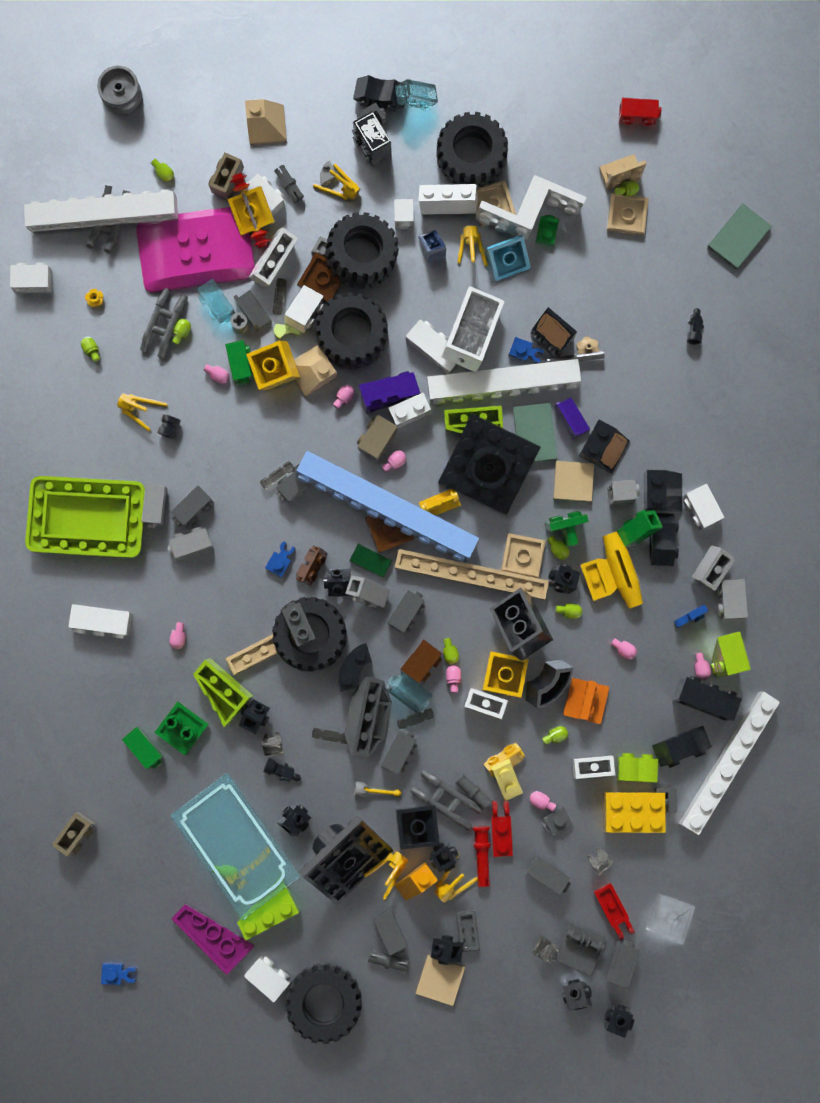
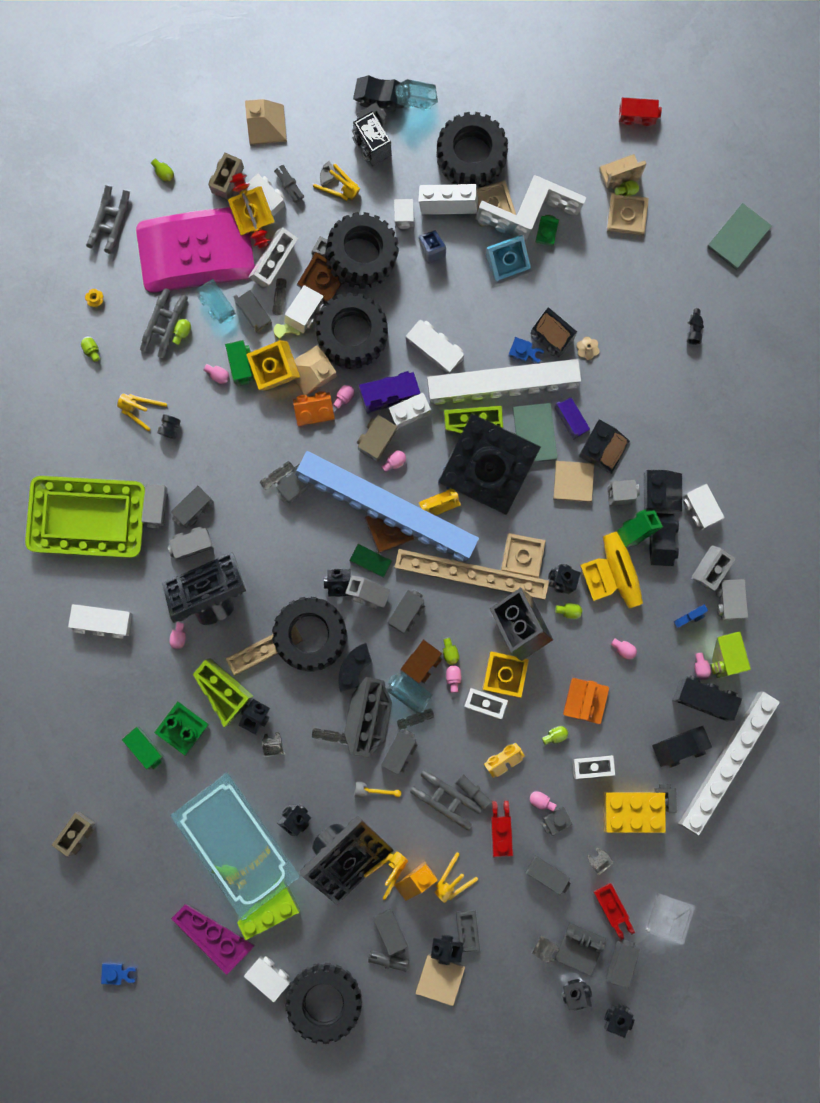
(30, 278): white brick -> none
(101, 211): white brick -> none
(119, 89): flat silver wheel -> none
(205, 591): none -> black piece
(244, 325): light grey bush -> none
(279, 562): blue plate -> none
(285, 772): black piece -> none
(298, 624): dark grey brick -> none
(313, 408): none -> orange bracket
(316, 558): reddish brown hinge -> none
(417, 827): black slope -> none
(440, 863): black brick -> none
(471, 237): yellow plant -> none
(472, 329): brick -> none
(482, 845): red pin -> none
(506, 779): light yellow plate -> none
(549, 684): black brick -> none
(558, 548): lime cylinder -> none
(567, 526): green plate -> none
(581, 357): flat silver bar -> none
(637, 769): lime brick -> none

